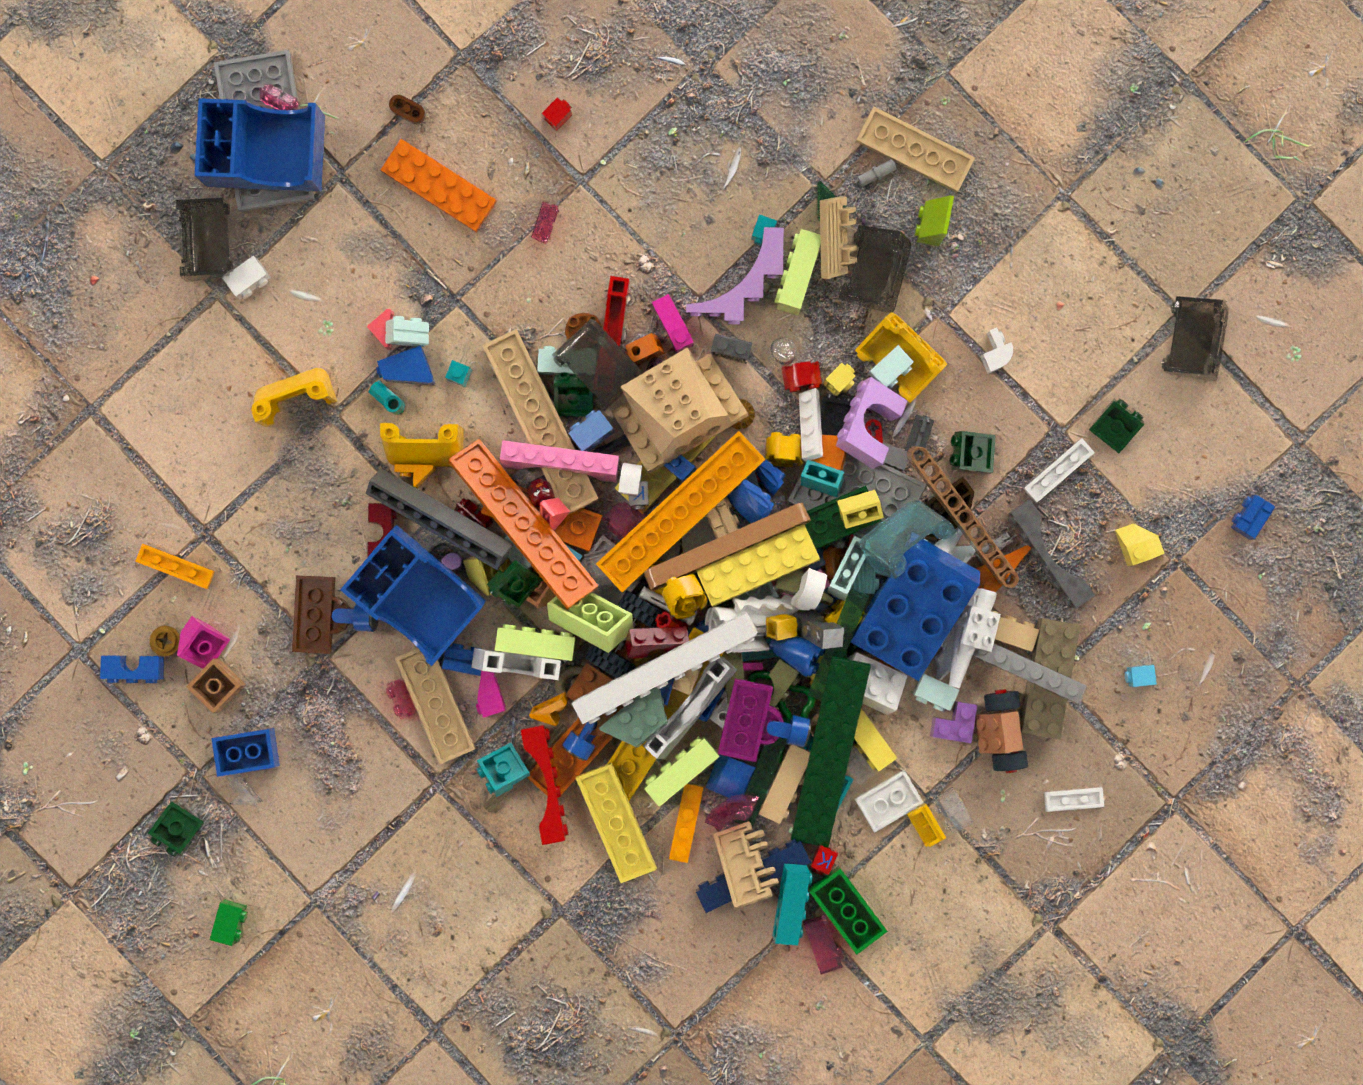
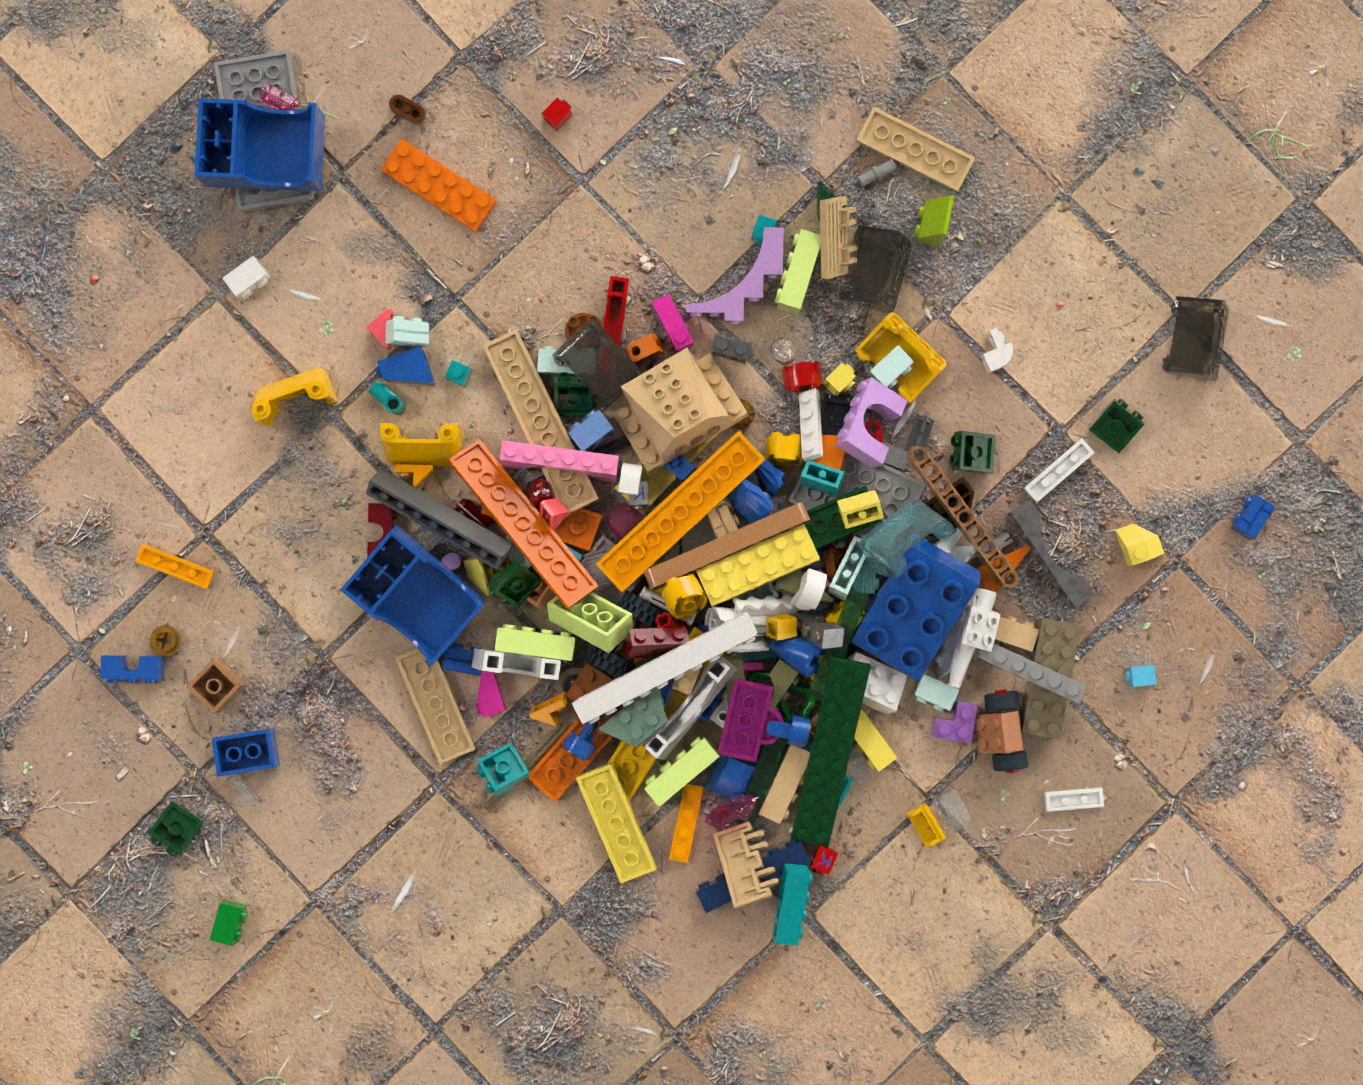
(200, 642): dark pink slope -> none
(204, 238): clear smoke windscreen -> none
(322, 614): reddish brown plate -> none
(401, 706): clear pink hinge -> none
(536, 744): red arch -> none
(545, 219): clear pink hinge -> none
(823, 944): clear pink brick -> none
(847, 910): green brick -> none
(889, 801): white tile -> none

